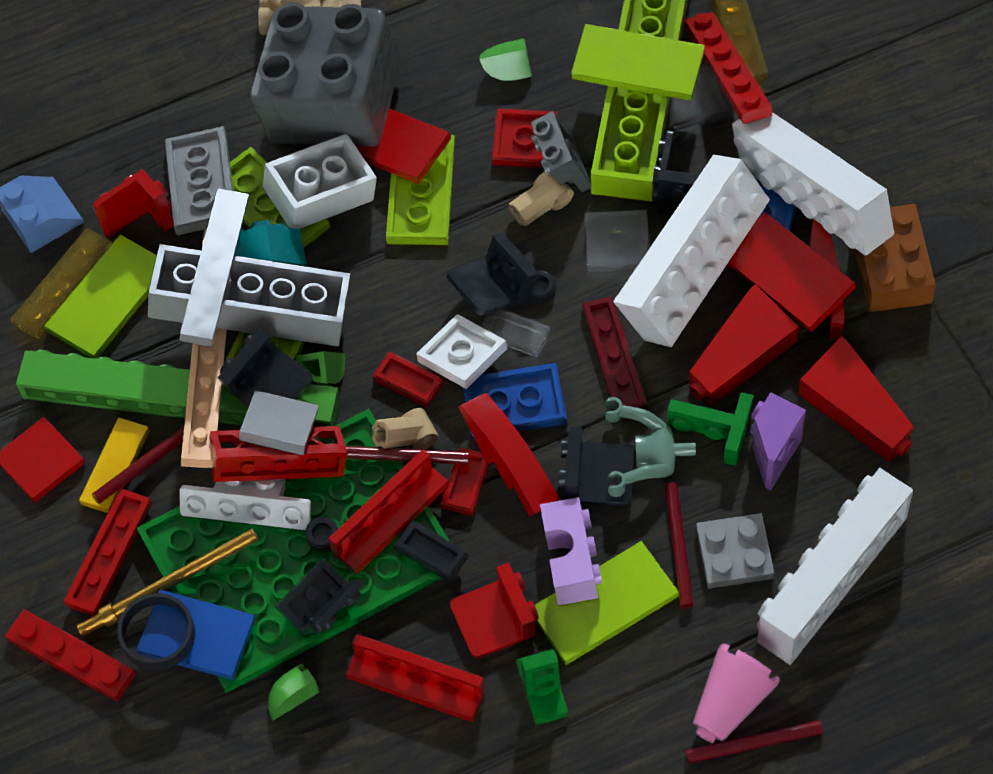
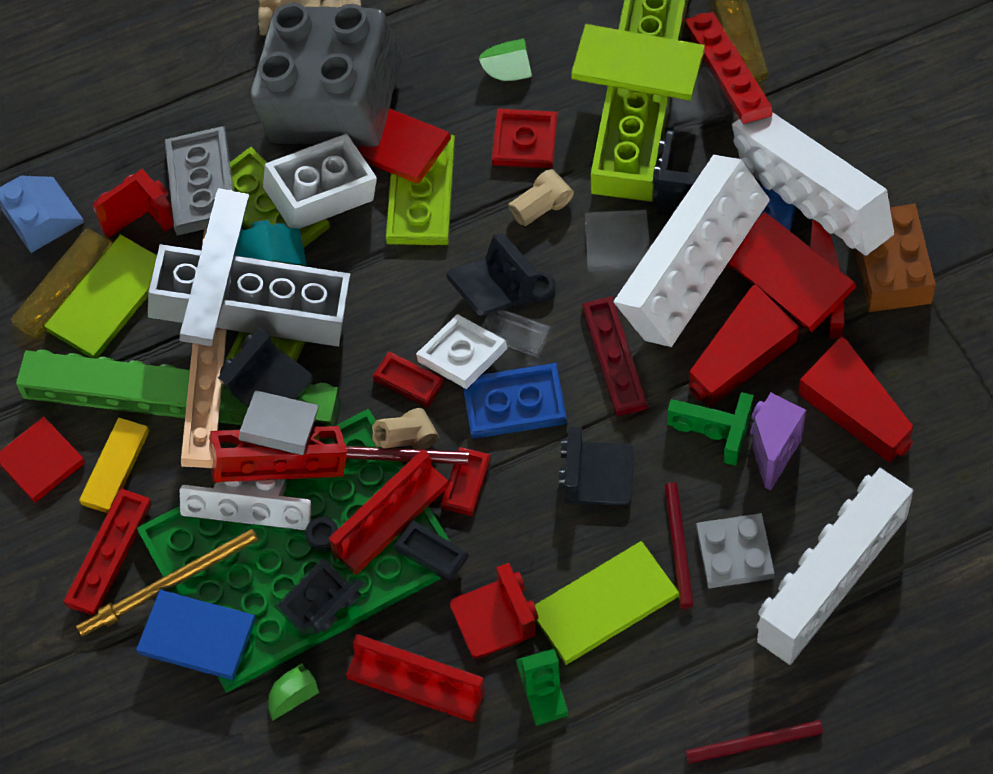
(70, 655): red plate -> none
(138, 466): dark red bar -> none
(142, 603): black tyre -> none
(323, 366): bright green brick -> none
(510, 453): red slope -> none
(559, 152): dark grey plate -> none
(566, 528): lavender arch -> none
(654, 451): sand green piece -> none
(731, 693): bright pink cone -> none

